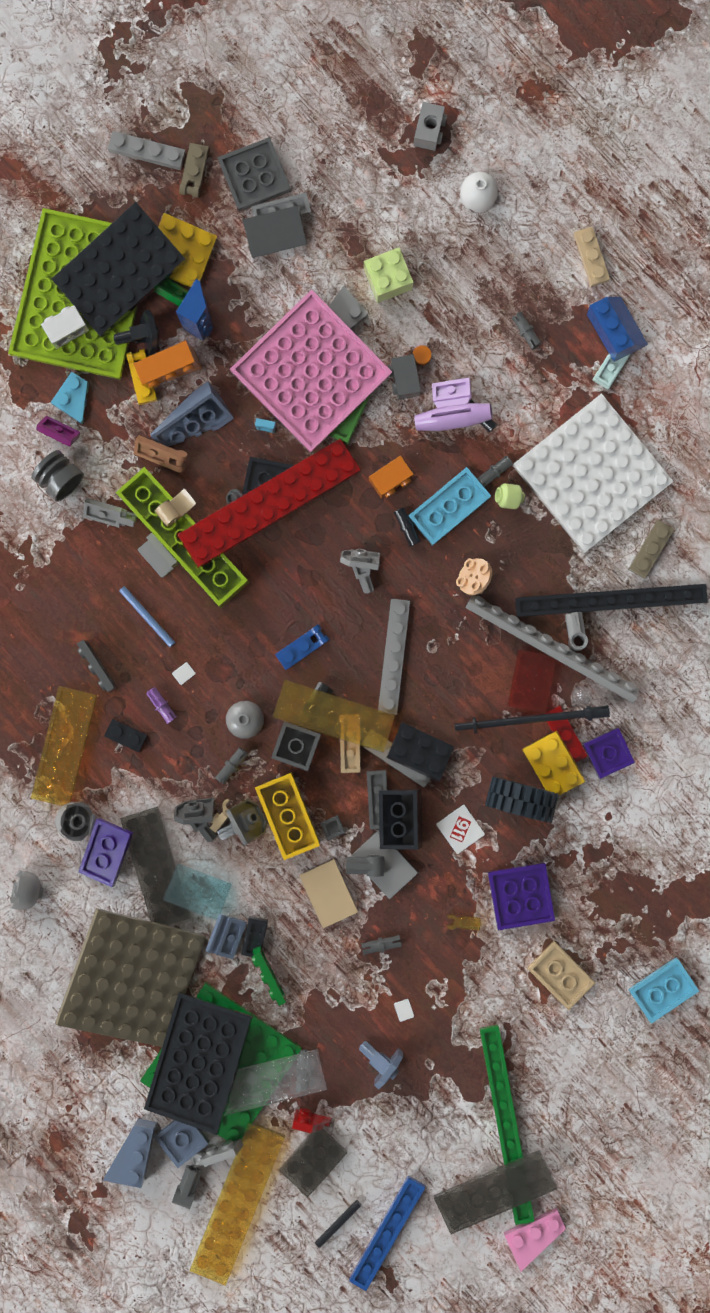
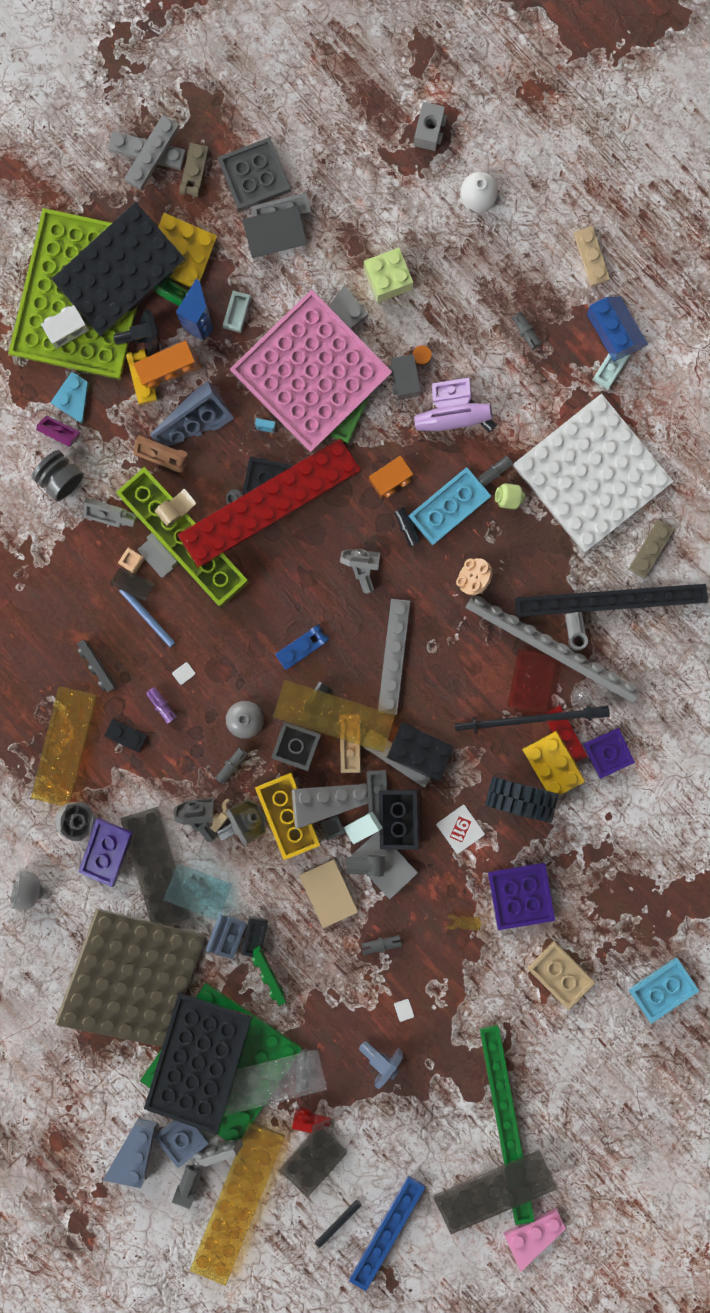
(131, 560): none -> light nougat tile
(132, 584): none -> clear smoke tile
(152, 152): none -> light grey plate
(237, 311): none -> light aqua tile
(323, 802): none -> light grey wing
(363, 827): none -> light aqua tile

